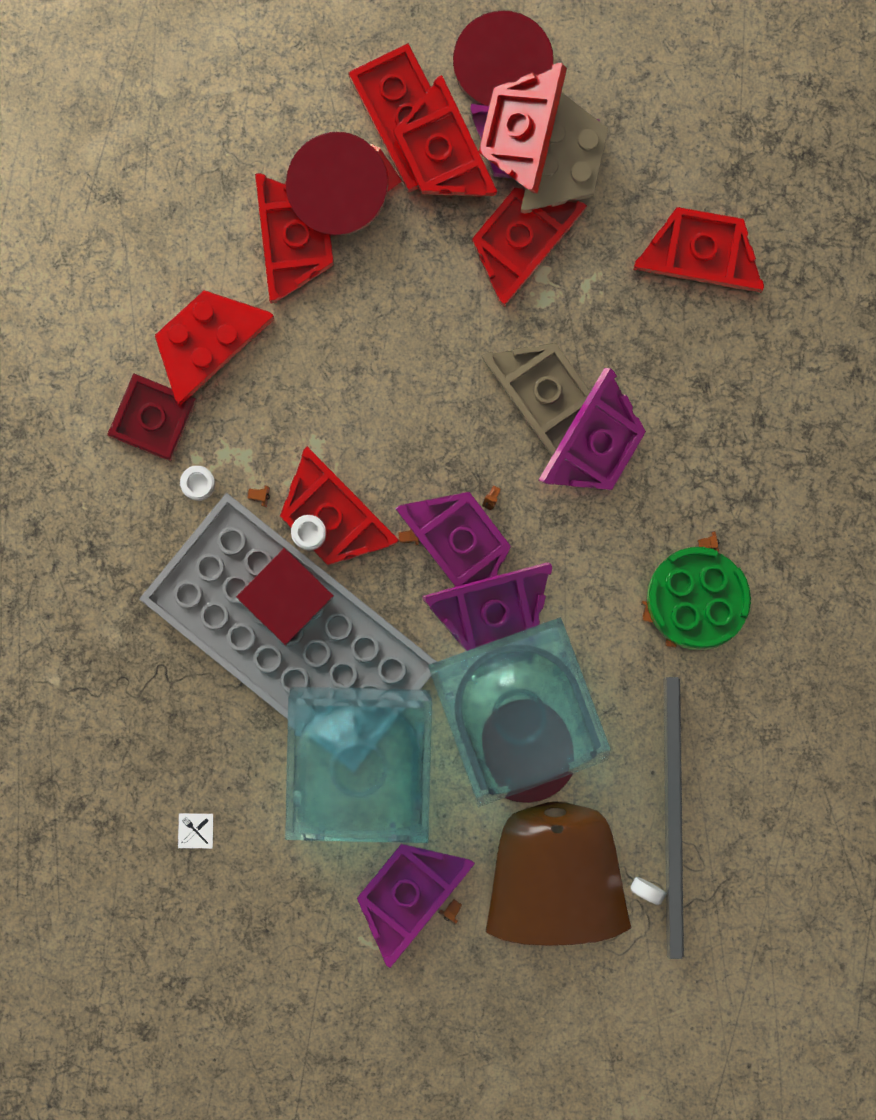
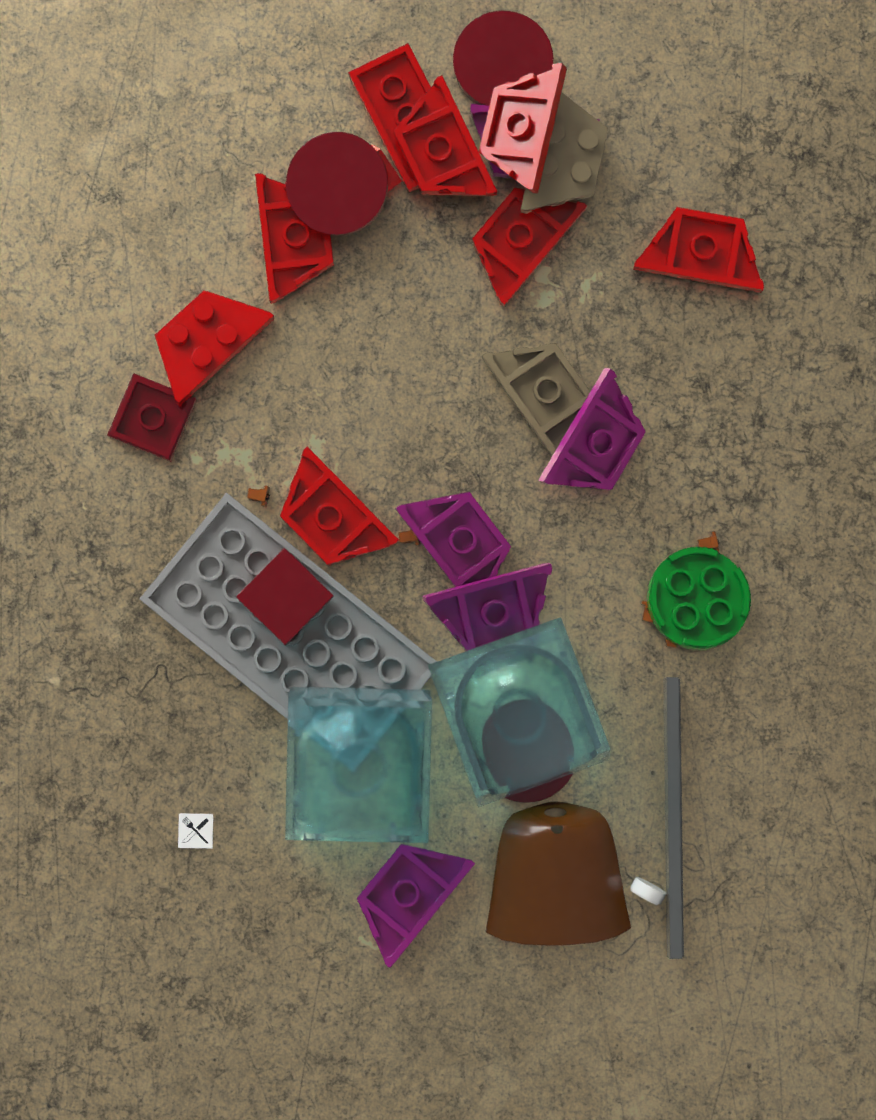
(197, 483): white tile -> none
(308, 532): white tile -> none
(451, 911): dark orange piece -> none
(491, 499): dark orange piece -> none

